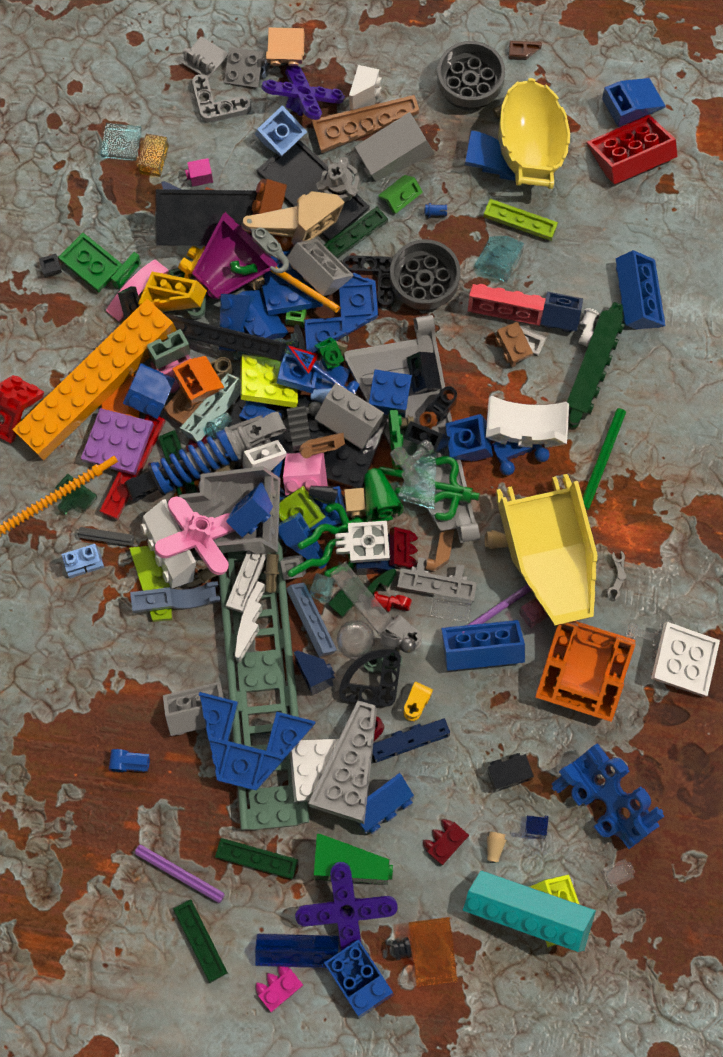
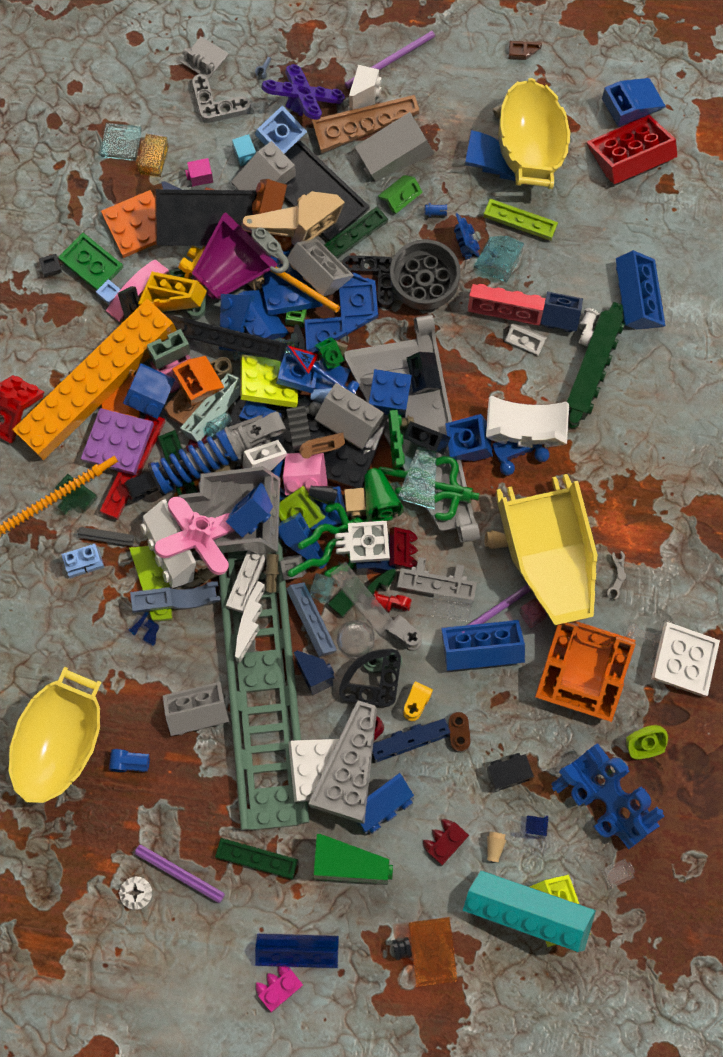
(54, 738): none -> light yellow windscreen
(108, 291): none -> light blue plate
(126, 270): green tile -> none
(132, 223): none -> orange plate
(142, 899): none -> white gear
(150, 636): none -> clear blue piece
(200, 941): dark green tile -> none
(241, 763): blue wing -> none
(242, 270): green arm -> none
(243, 149): none -> medium azure brick
(244, 67): light grey hinge -> none
(265, 164): none -> light grey slope
(285, 46): light nougat piece -> none
(340, 180): light grey piece -> none
(345, 918): dark purple piece -> none
(359, 979): blue slope -> none
(391, 641): flat silver plate -> none
(398, 54): none -> medium lavender piece
(409, 462): clear bar -> none
(425, 417): dark orange plate -> none
(440, 405): black piece -> none
(443, 551): medium nougat piece -> none
(459, 731): none -> reddish brown plate
(461, 58): dark grey wheel -> none
(464, 235): none -> blue hinge
(513, 344): medium nougat bracket -> none
(603, 457): green axle -> none
(647, 742): none -> lime piece

